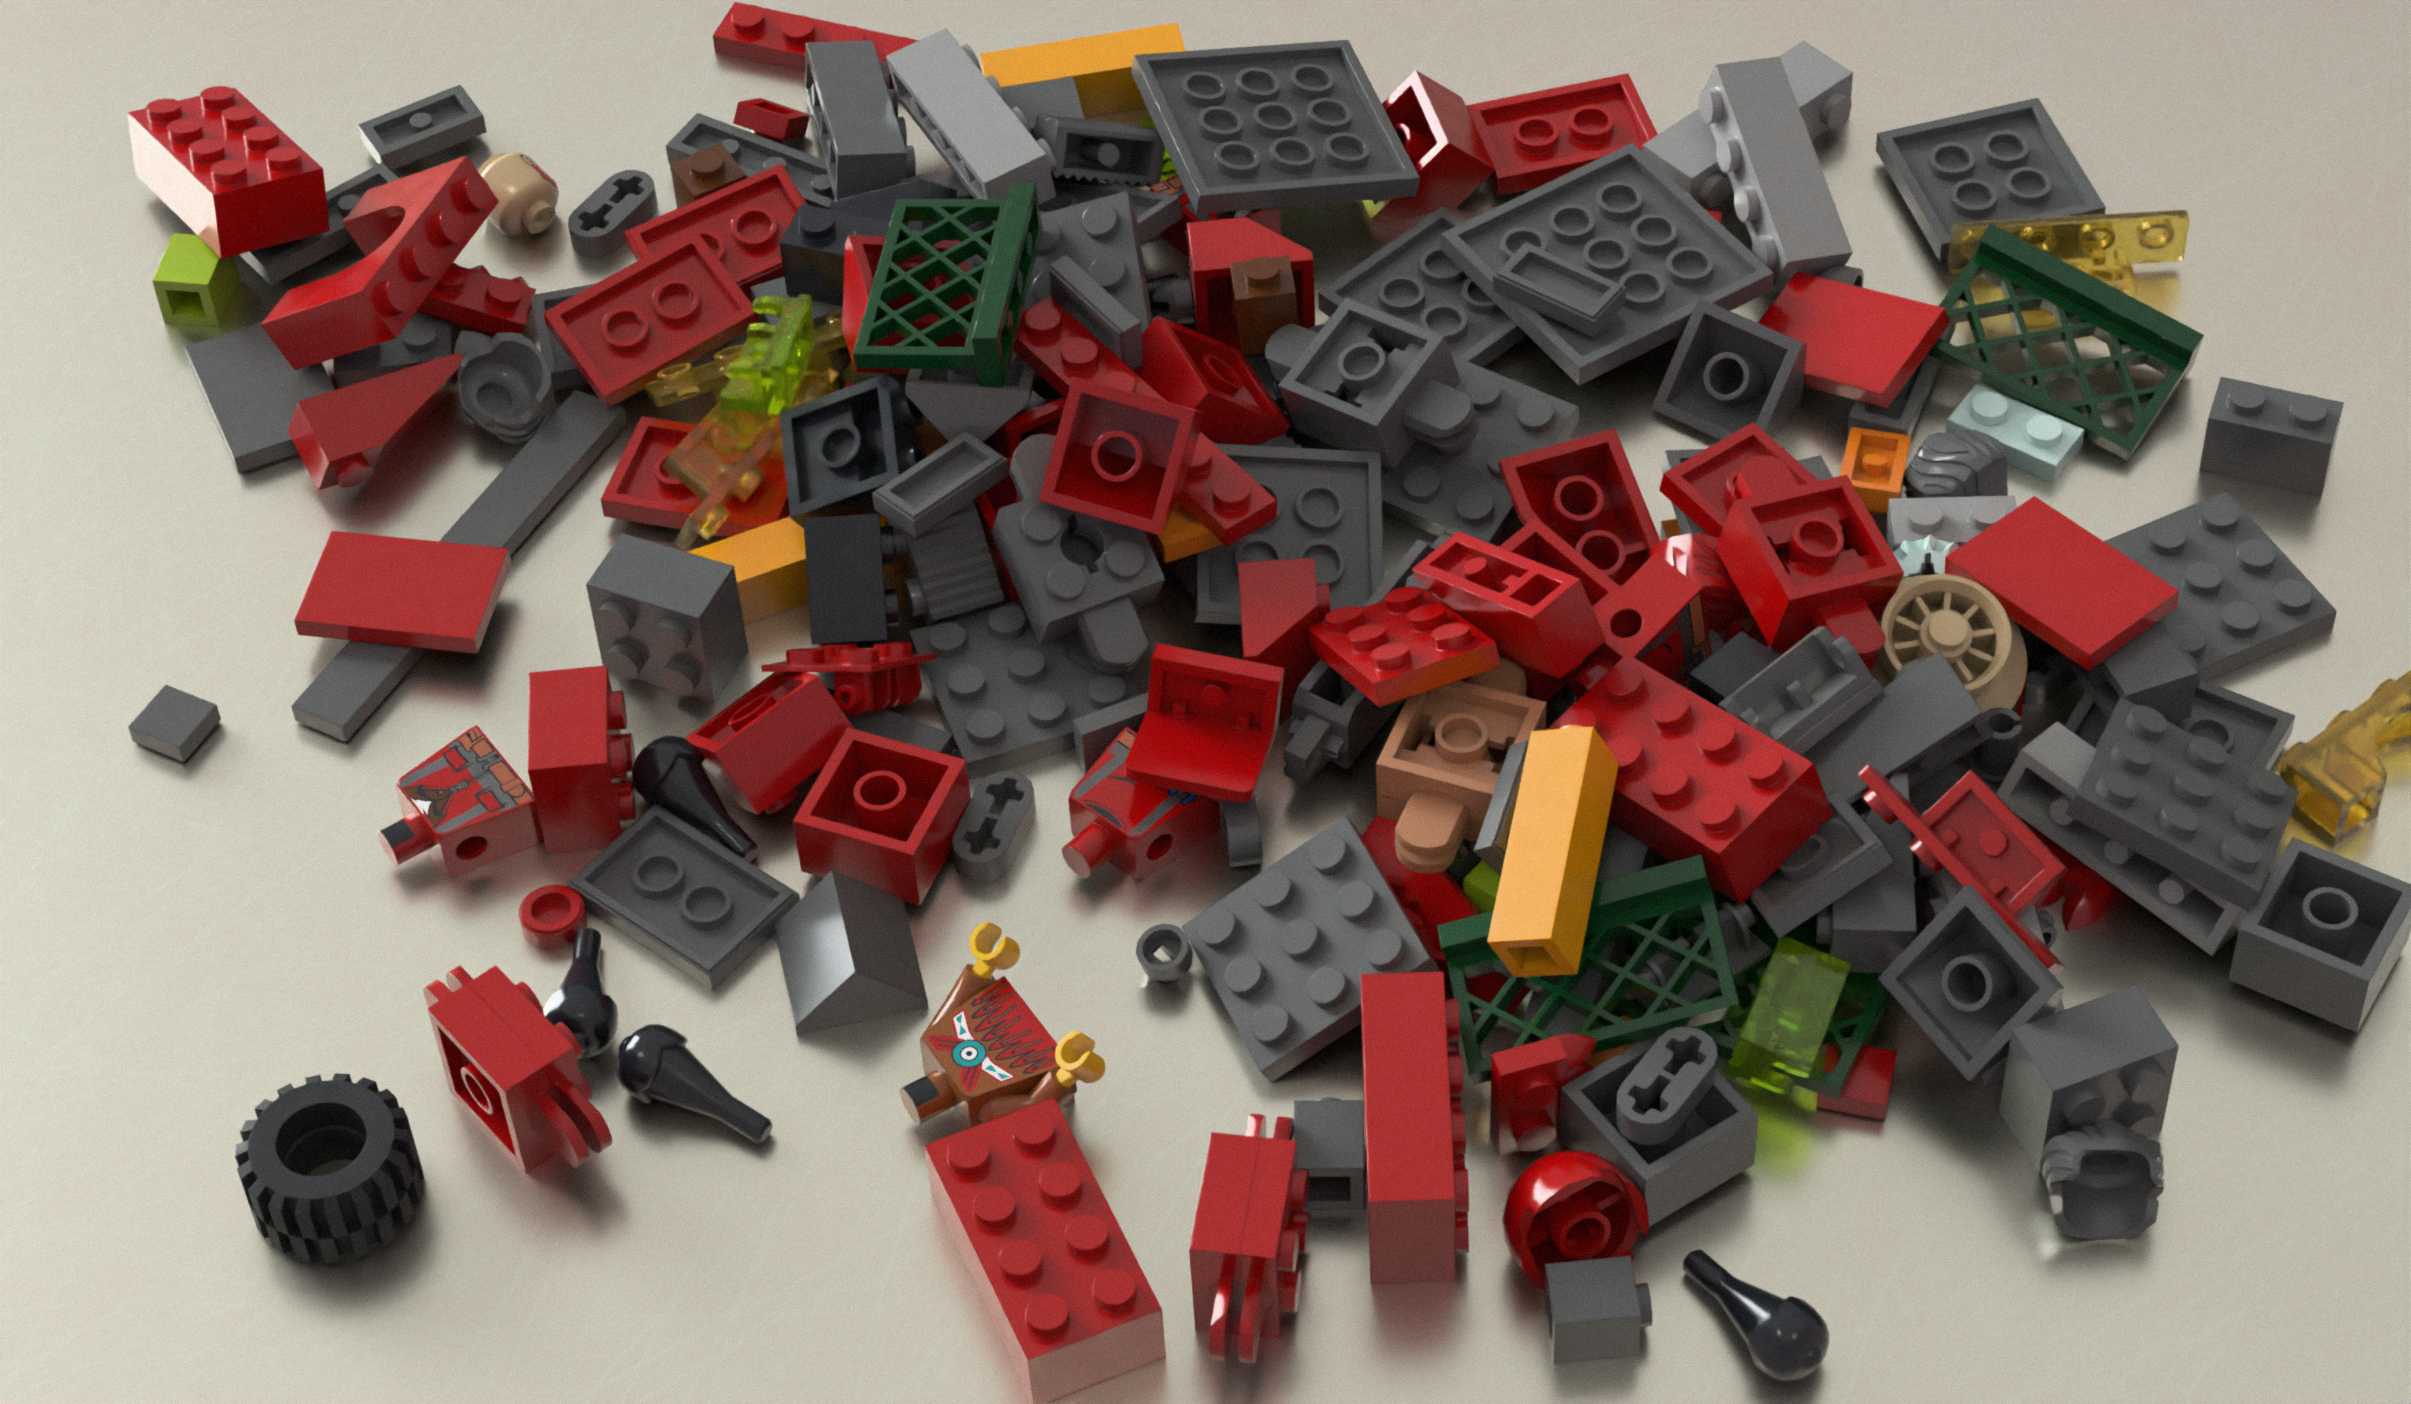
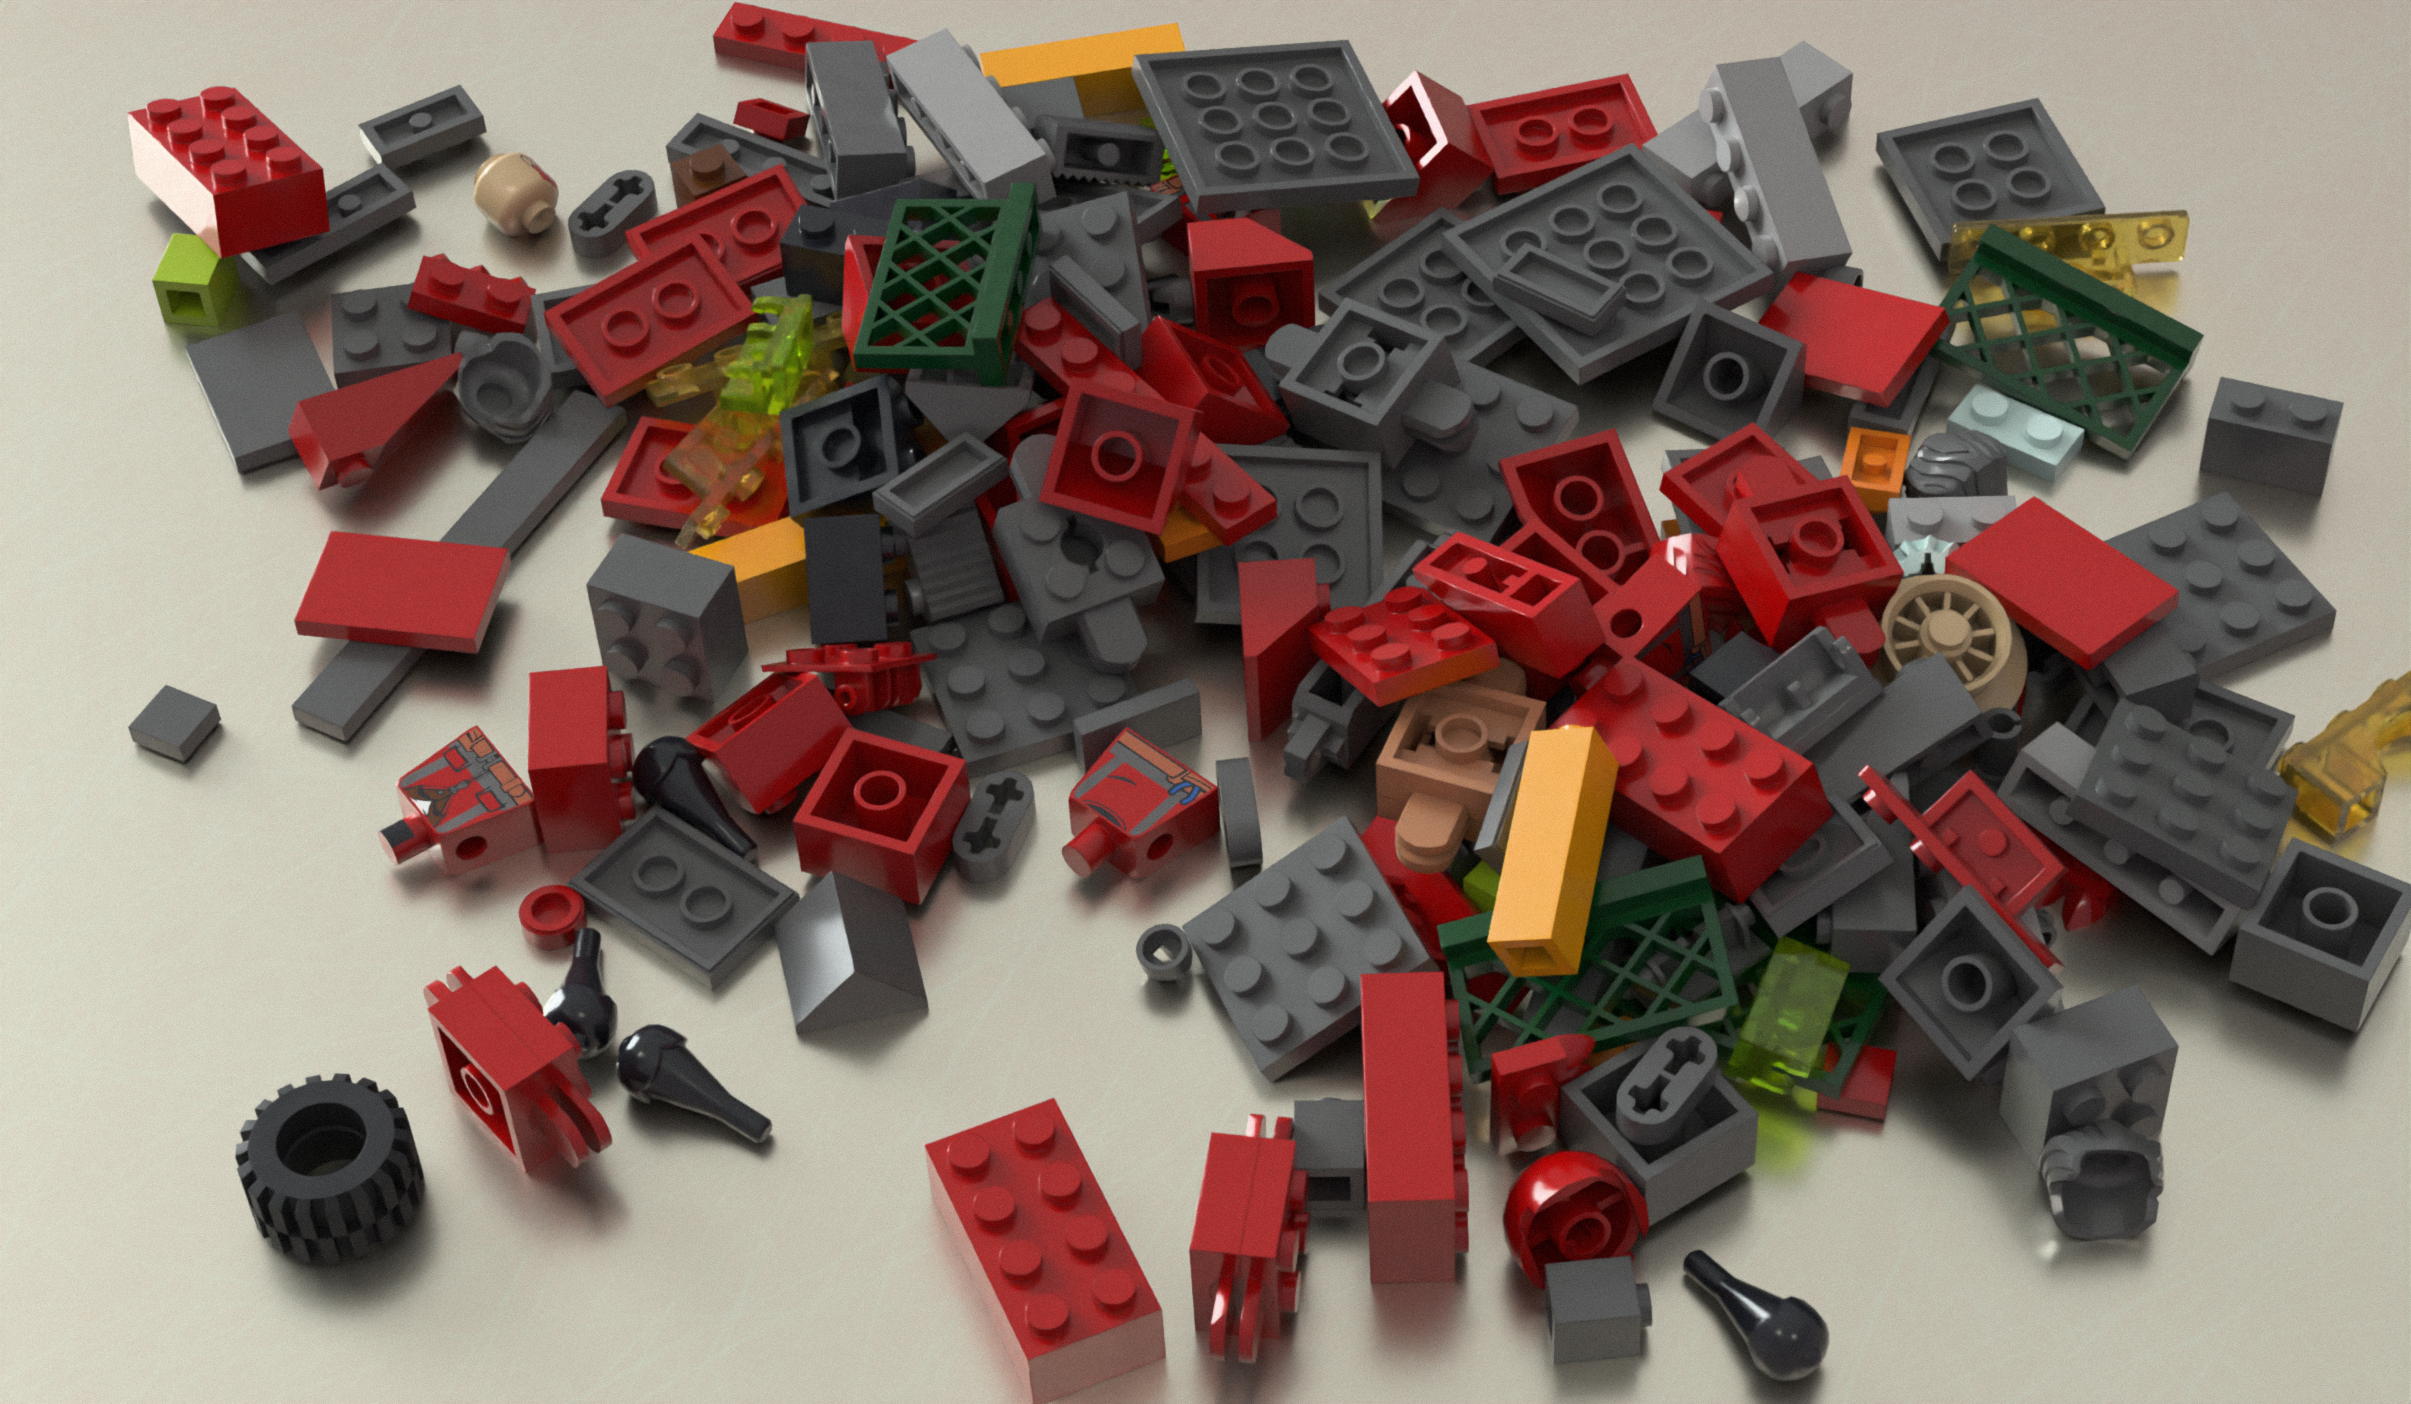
(409, 242): red arch -> none
(990, 1050): torso -> none
(1206, 724): red bracket -> none
(1262, 300): reddish brown brick -> none

